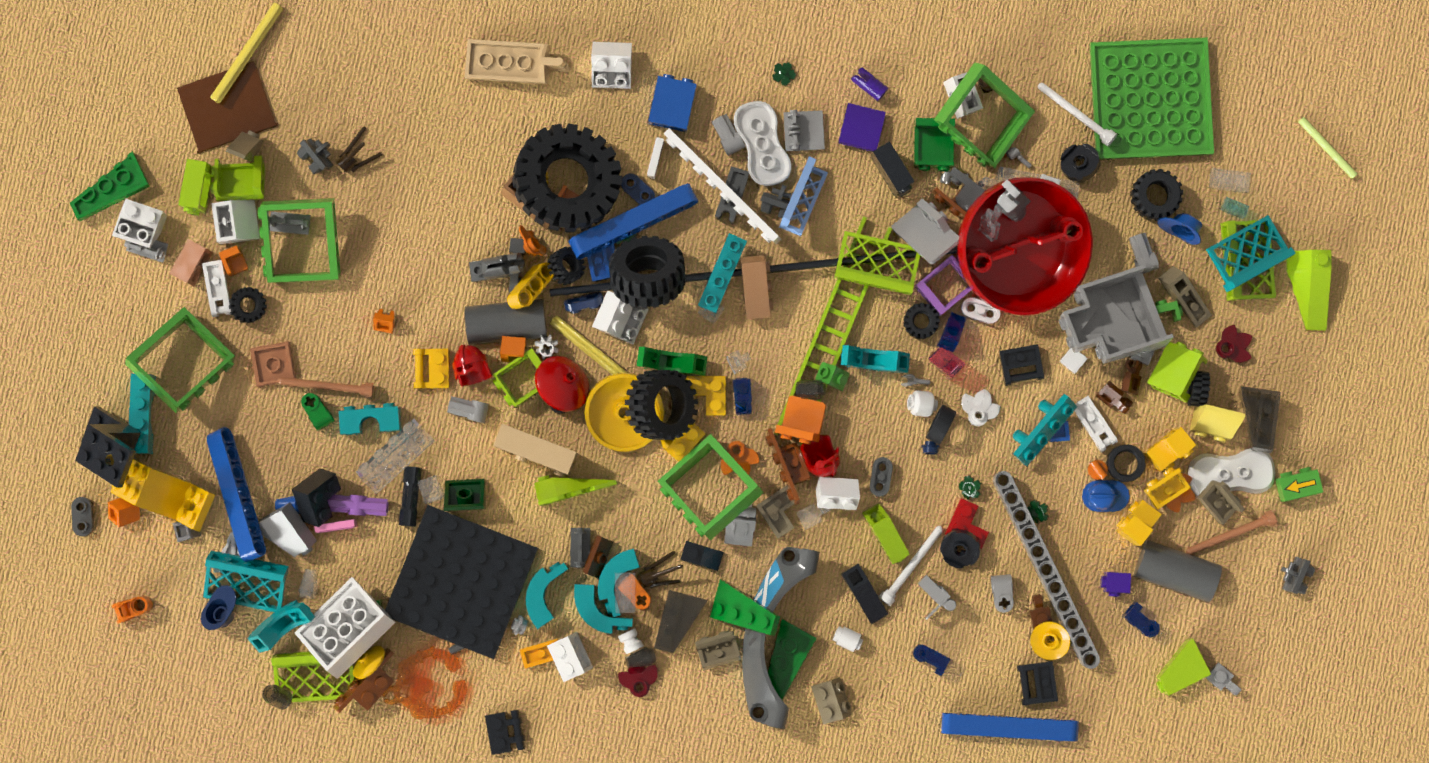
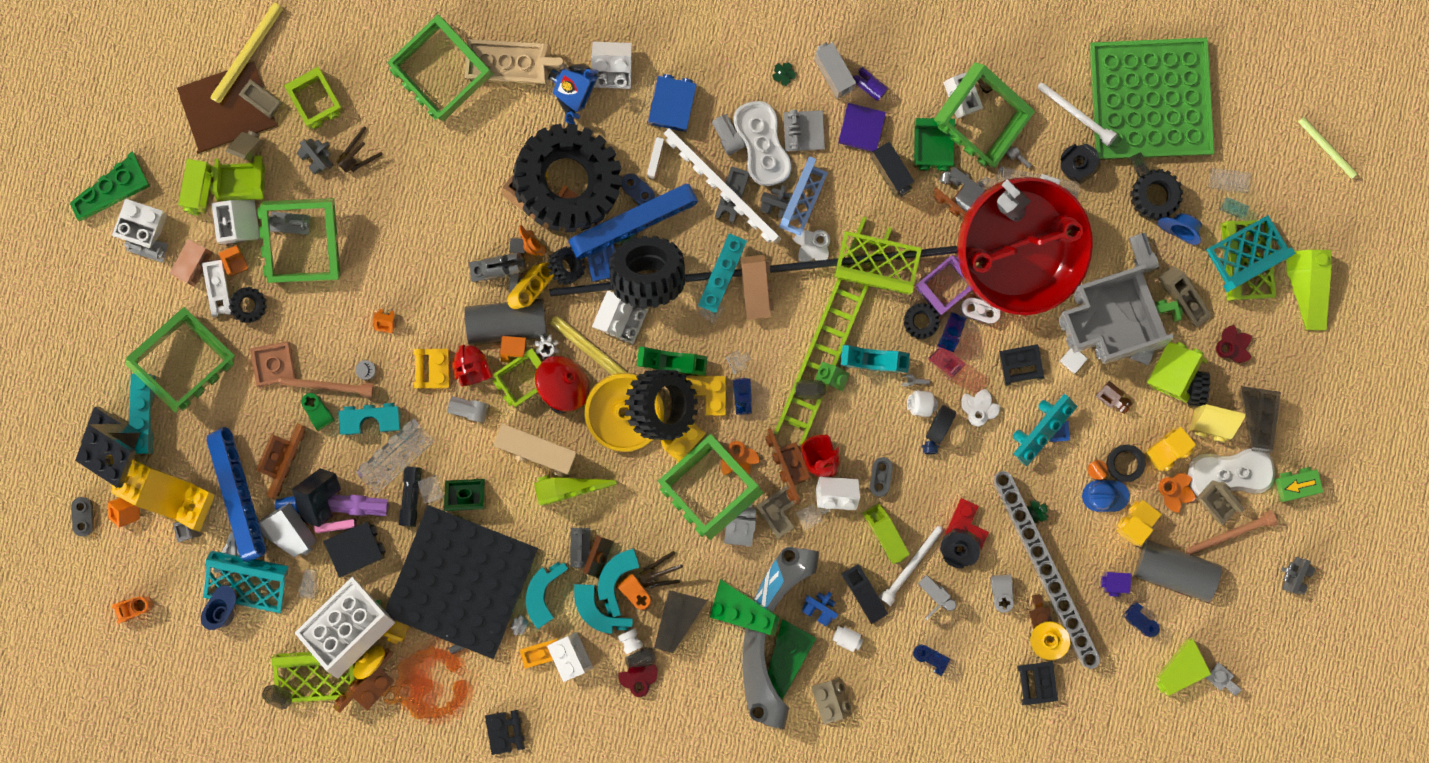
(260, 98): none -> dark tan tile
(277, 458): none -> dark orange bracket
(278, 624): teal arch -> none
(304, 81): none -> lime window
(355, 549): none -> black brick
(365, 370): none -> light grey tile
(396, 632): none -> yellow bracket
(414, 44): none -> bright green window
(573, 88): none -> blue torso
(577, 303): dark blue plate -> none
(625, 593): clear plate -> none
(702, 555): black slope -> none
(718, 650): dark tan bracket -> none
(802, 420): orange bracket -> none
(810, 247): none -> white plate
(827, 614): none -> blue hips
(834, 70): none -> light grey brick
(926, 231): light grey bracket -> none
(970, 487): dark green plant -> none
(989, 225): clear plate -> none
(1010, 727): blue beam -> none
(1094, 423): white plate -> none
(1131, 379): reddish brown plate -> none
(1139, 164): none -> clear smoke piece
(1166, 488): yellow bracket -> none

